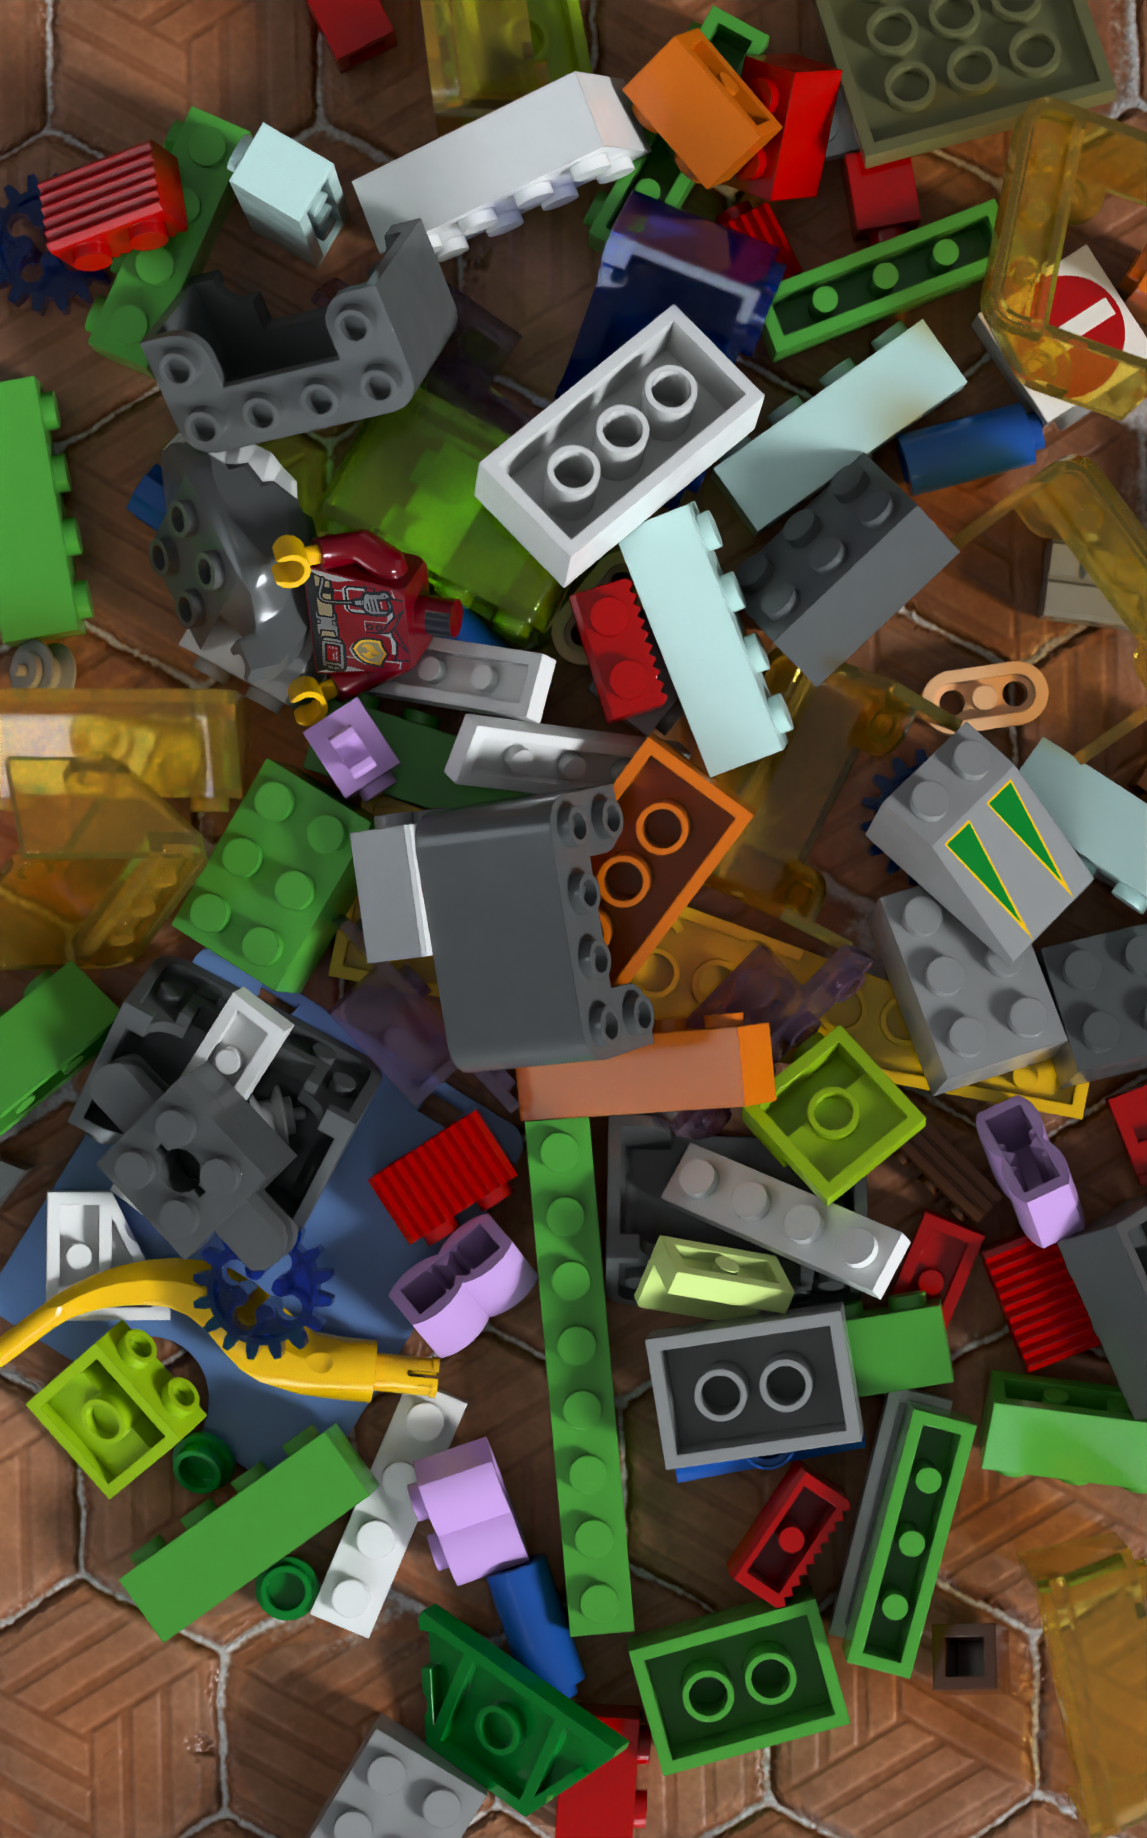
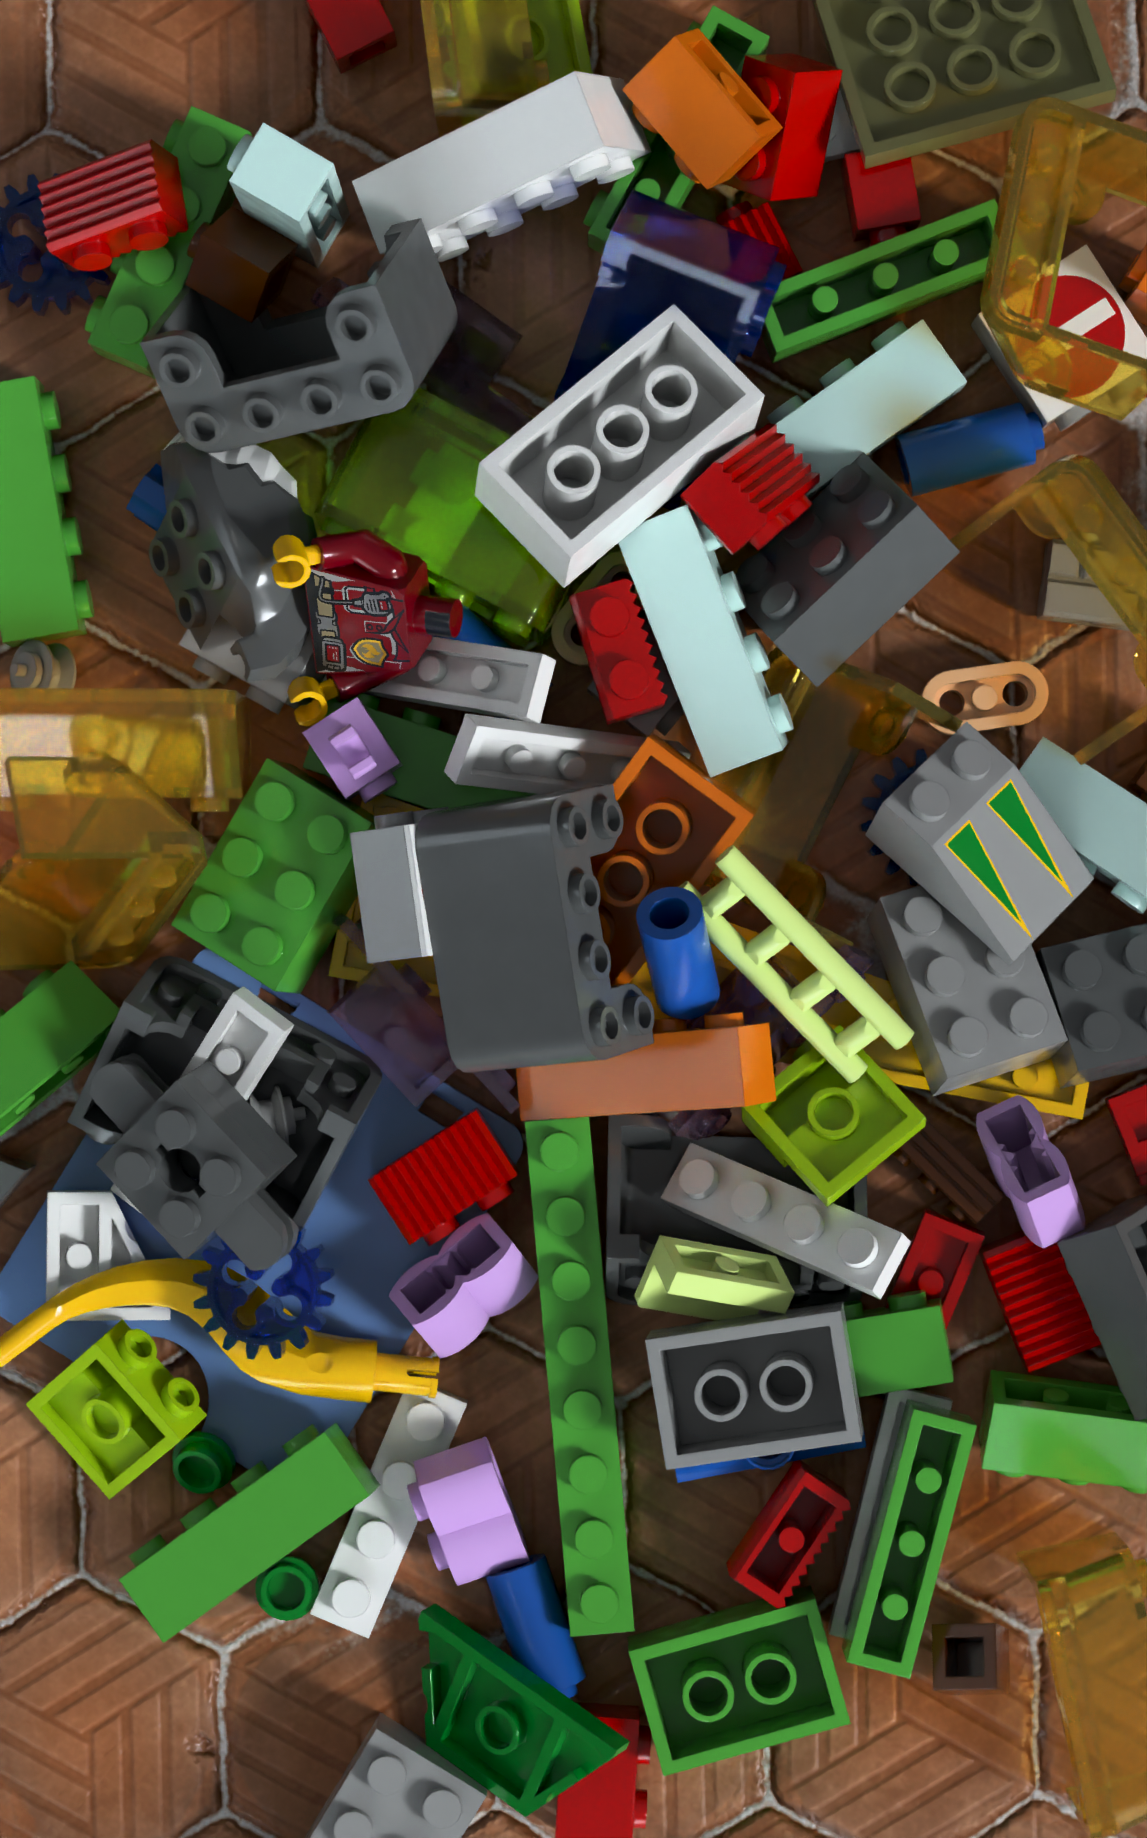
(239, 263): none -> reddish brown brick
(678, 952): none -> blue brick
(753, 490): none -> red brick
(797, 1002): none -> yellowish green bar

